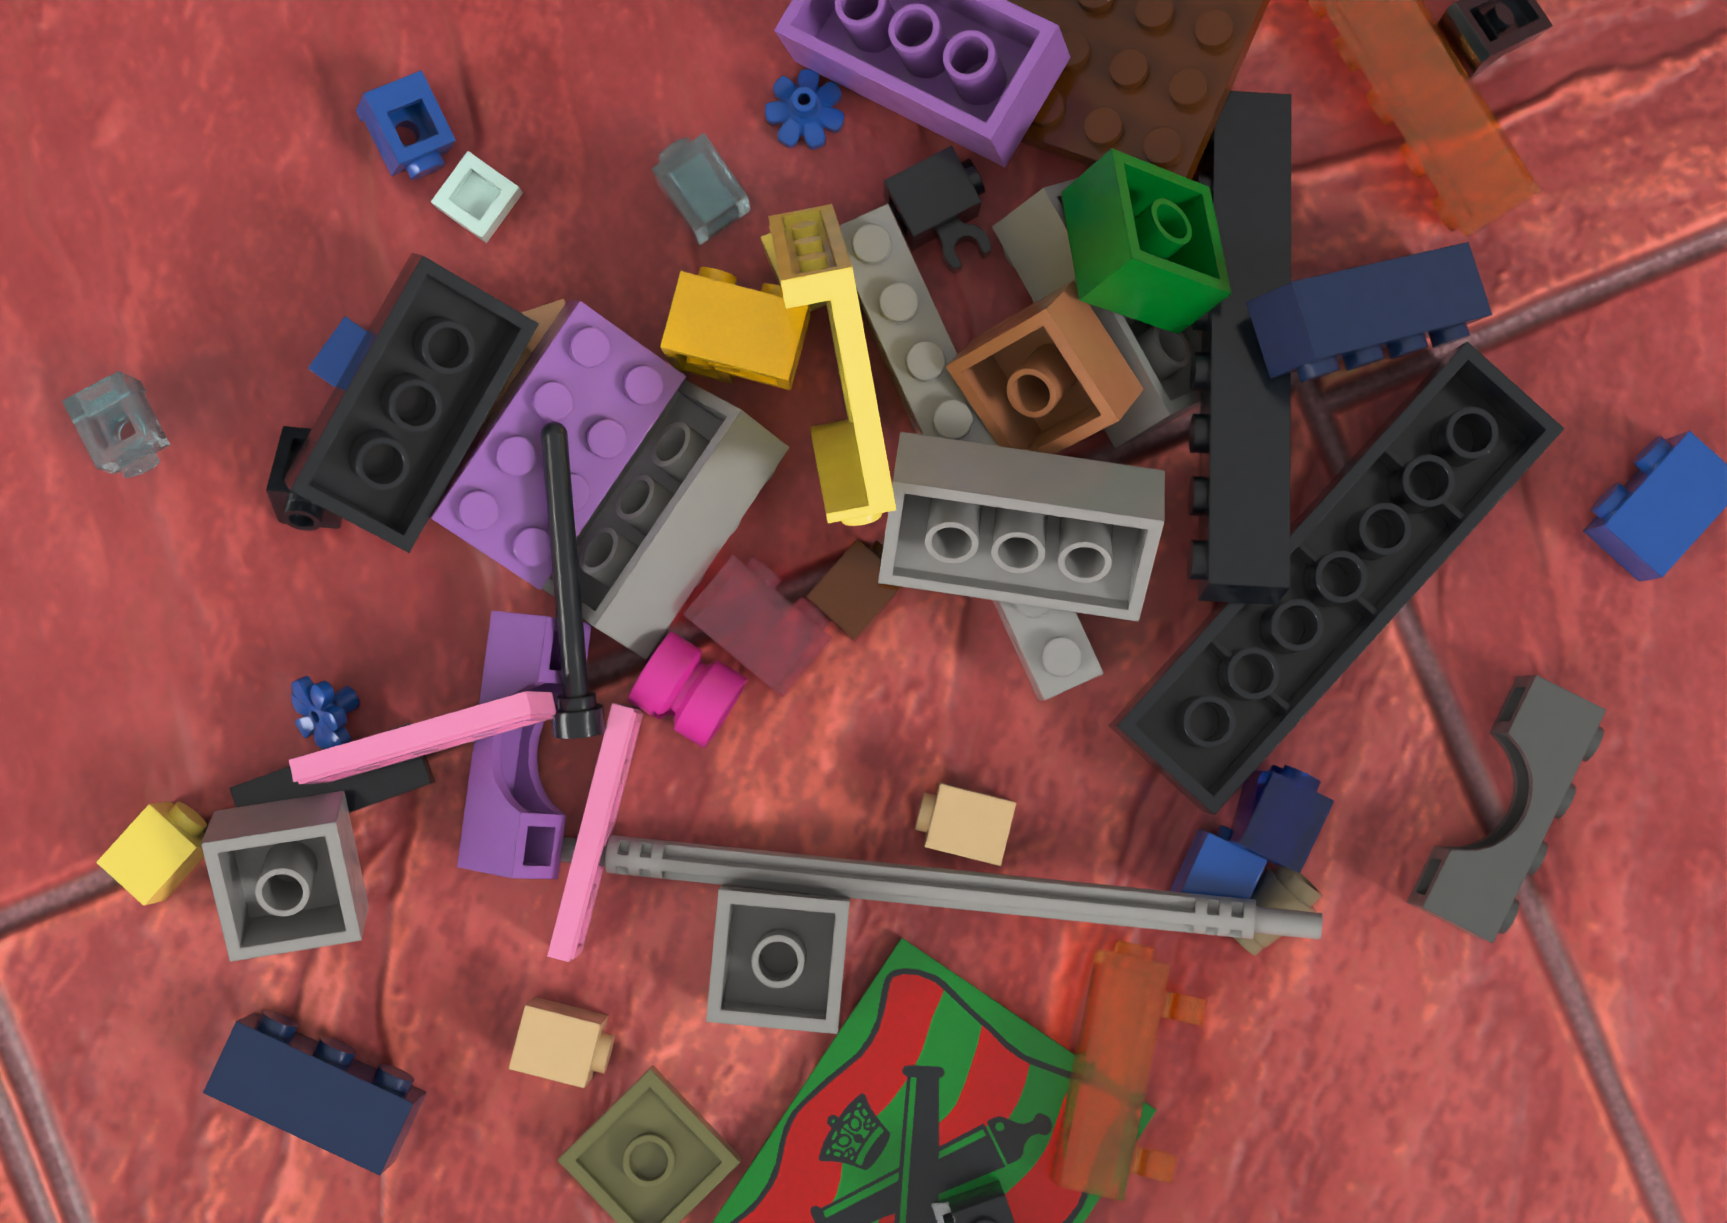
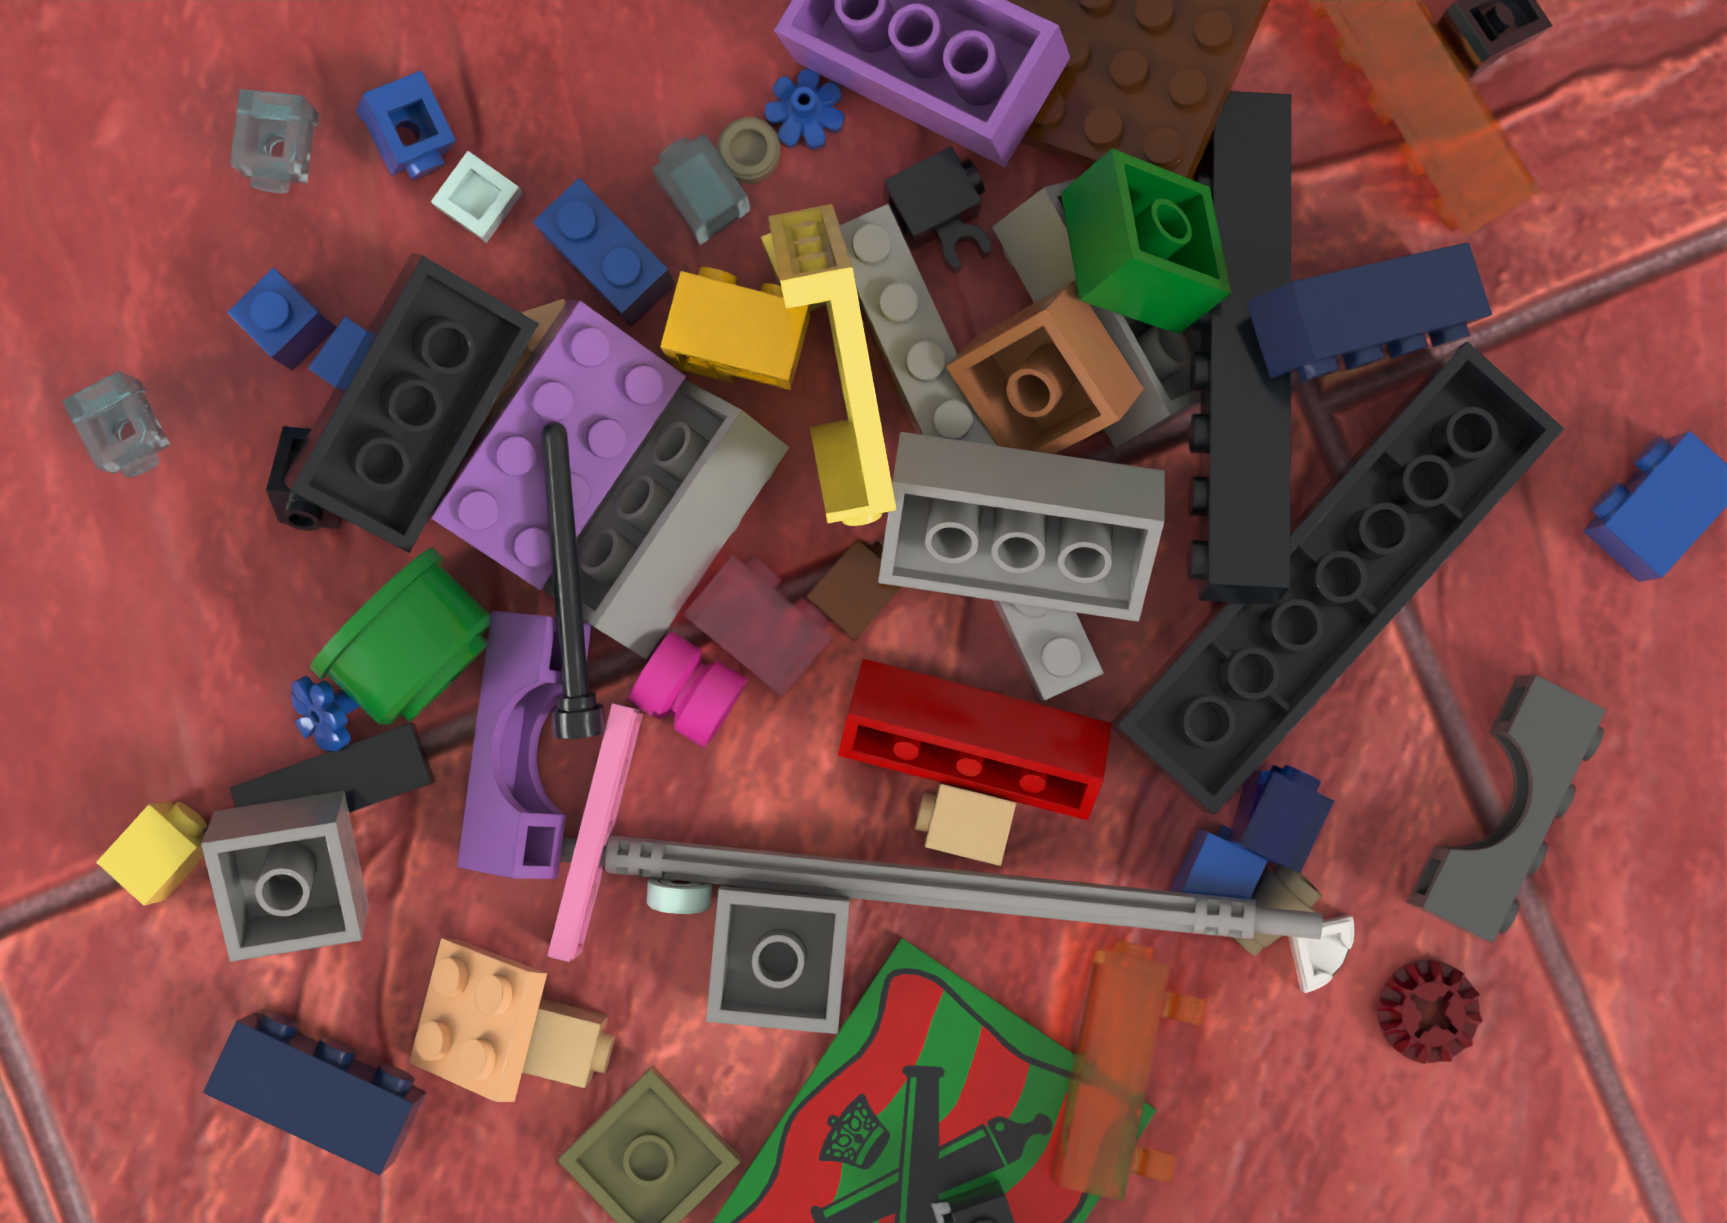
(263, 122): none -> clear light blue brick
(282, 319): none -> blue brick
(406, 642): none -> green wheel
(423, 738): bright pink tile -> none
(478, 1019): none -> light nougat plate
(604, 252): none -> blue brick
(678, 896): none -> light aqua tile
(750, 149): none -> dark tan tile
(976, 739): none -> red brick
(1321, 958): none -> white tile
(1400, 1017): none -> dark red gear

